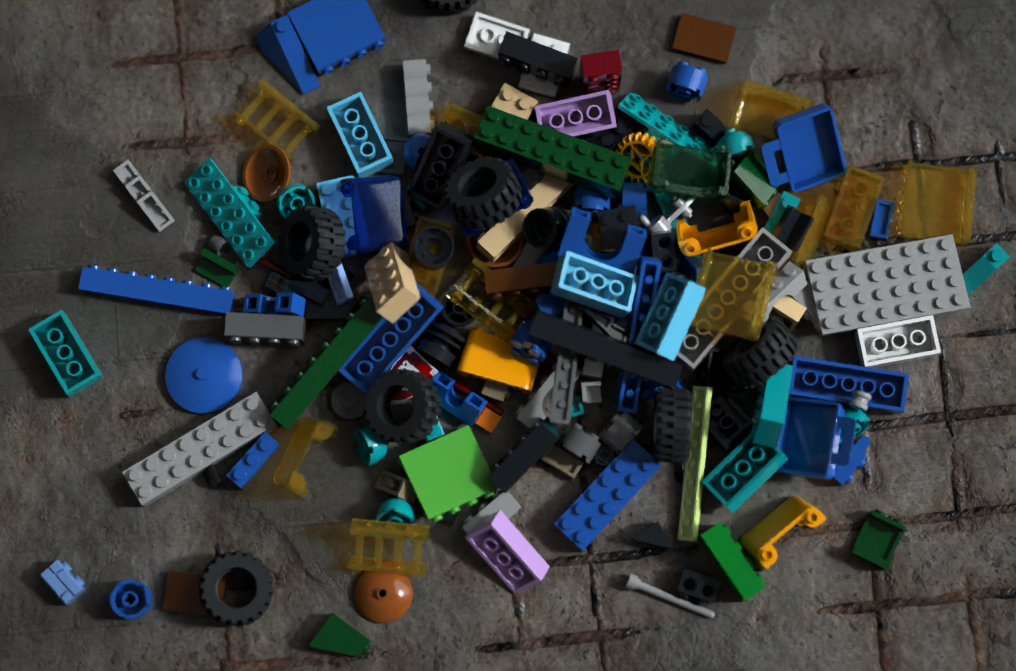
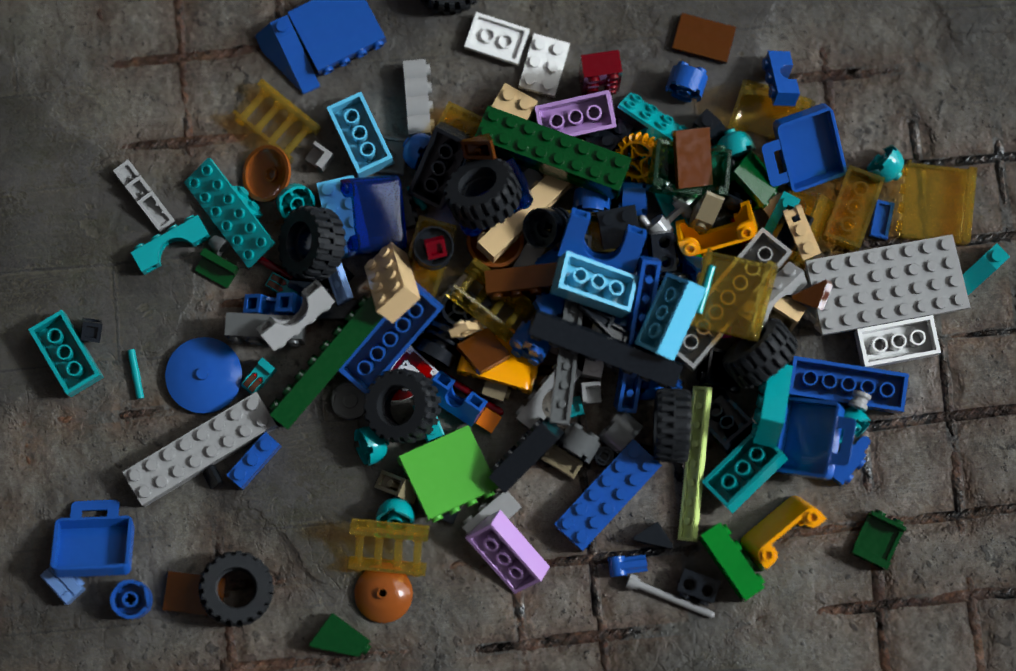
(91, 330): none -> black brick
(93, 543): none -> blue piece
(135, 374): none -> teal piece
(149, 255): none -> teal arch
(156, 291): blue brick -> none
(259, 376): none -> teal leg
(287, 473): clear yellow windscreen -> none
(314, 302): none -> light grey arch
(319, 157): none -> light grey panel
(435, 247): none -> dark red tile
(465, 329): none -> tan hinge
(478, 147): none -> reddish brown slope
(483, 351): none -> reddish brown tile
(537, 60): black brick -> none
(625, 565): none -> blue piece
(692, 157): none -> reddish brown tile
(705, 212): none -> dark tan slope
(706, 284): none -> teal piece
(777, 69): none -> blue arch
(801, 233): none -> tan plate
(815, 296): none -> reddish brown slope
(888, 164): none -> teal cylinder

